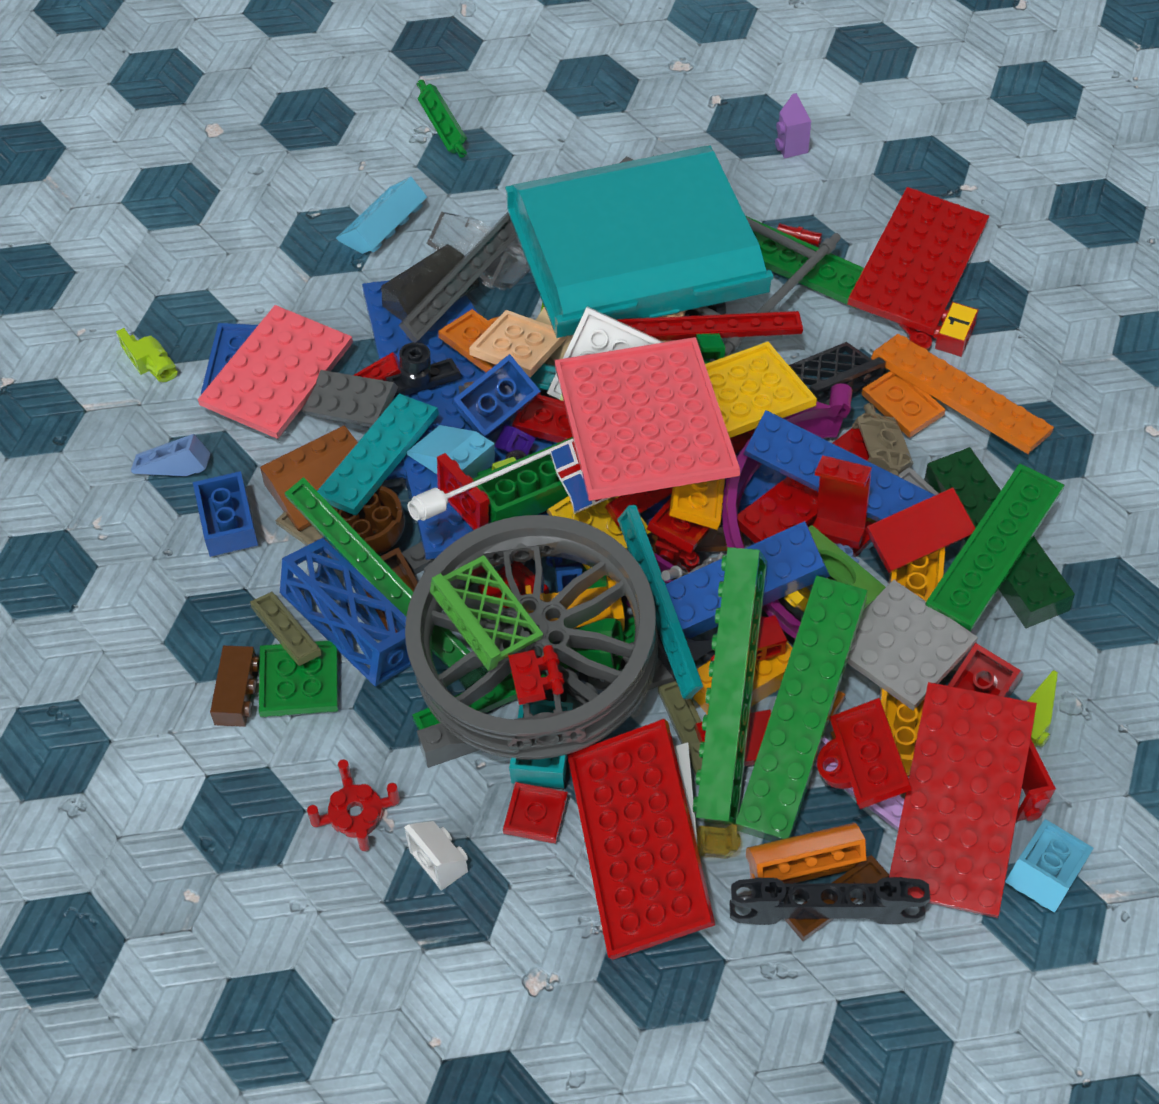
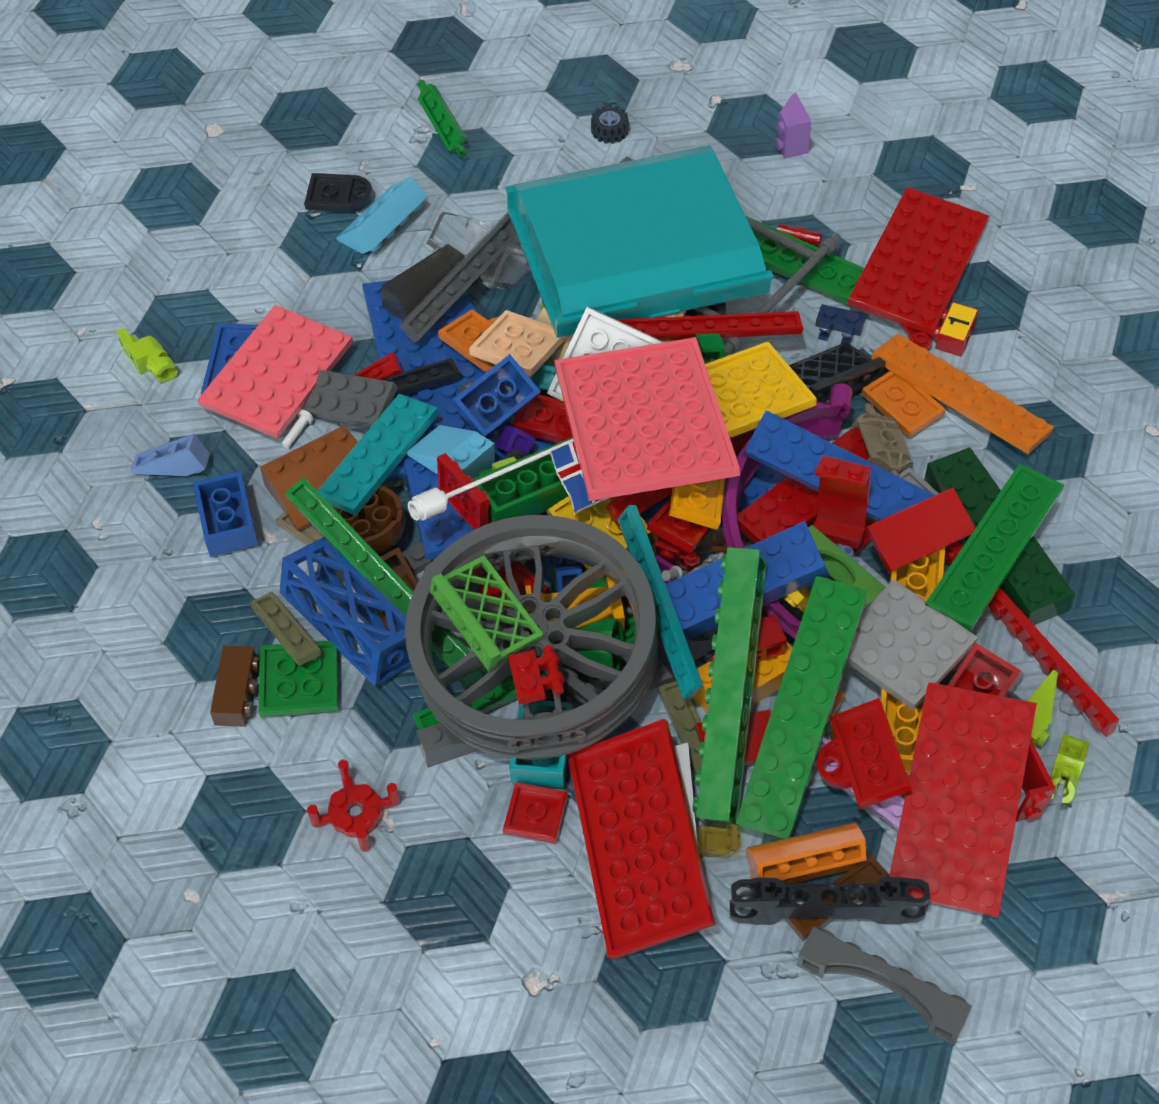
(304, 418): none -> white piece
(337, 192): none -> black plate
(415, 364): black wheel -> none
(436, 853): white slope -> none
(609, 124): none -> black wheel
(829, 955): none -> dark grey arch
(841, 320): none -> dark blue plate
(1048, 657): none -> red plate
(1049, 865): medium azure slope -> none
(1069, 765): none -> lime plate

